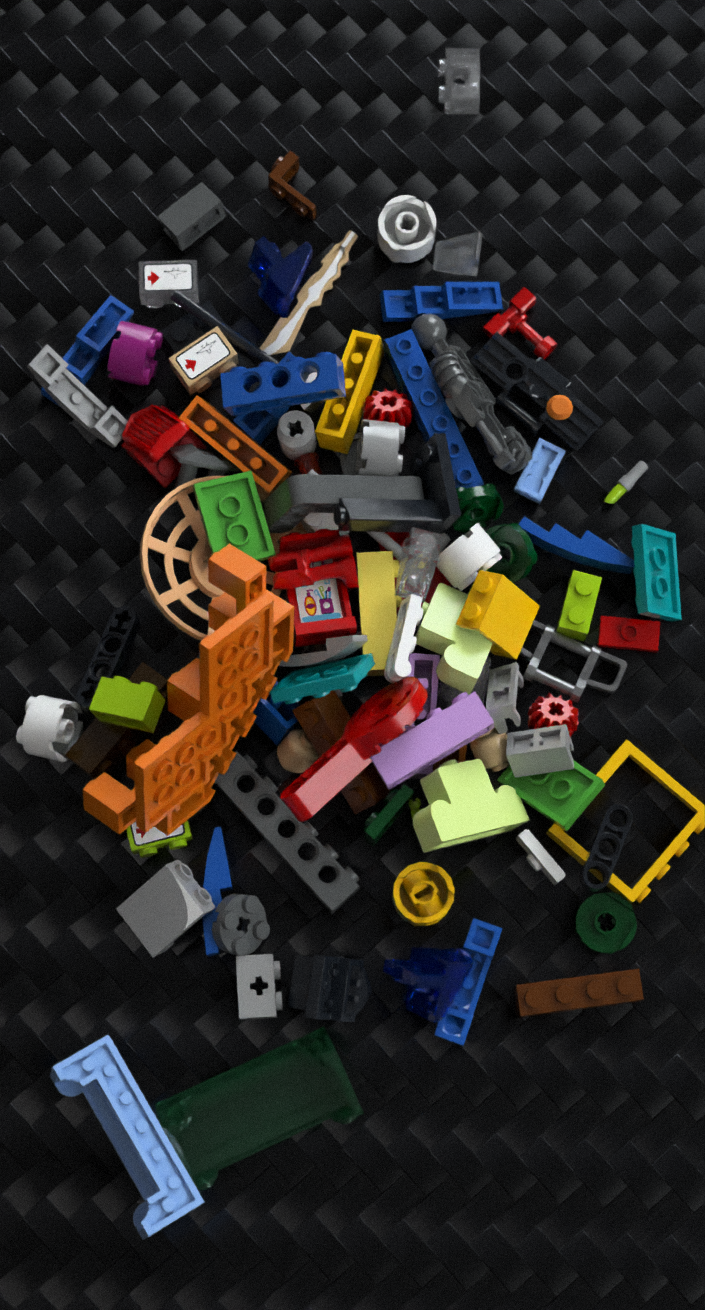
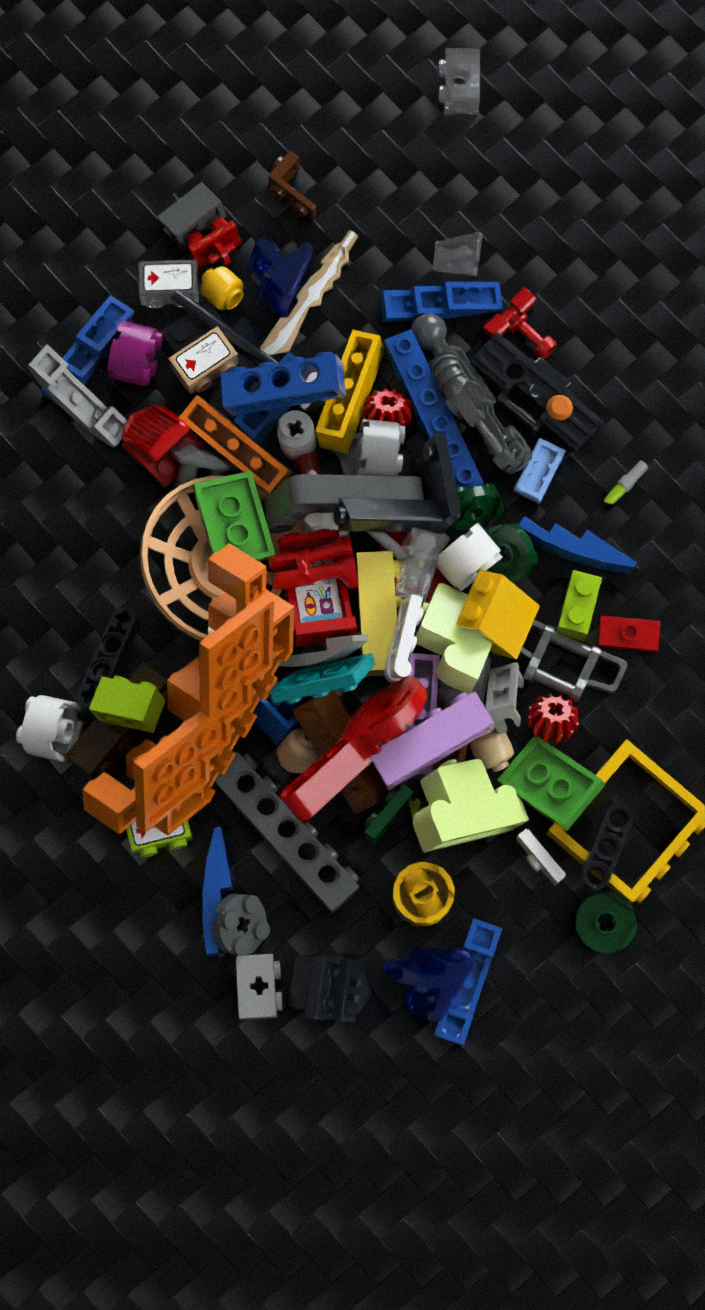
(133, 1131): light blue windscreen -> none
(165, 907): light grey panel -> none
(216, 244): none -> red hips
(221, 288): none -> yellow head
(257, 1105): clear green windscreen -> none
(420, 222): white brick -> none
(540, 751): light grey hinge -> none
(578, 993): reddish brown brick -> none
(656, 573): teal plate -> none

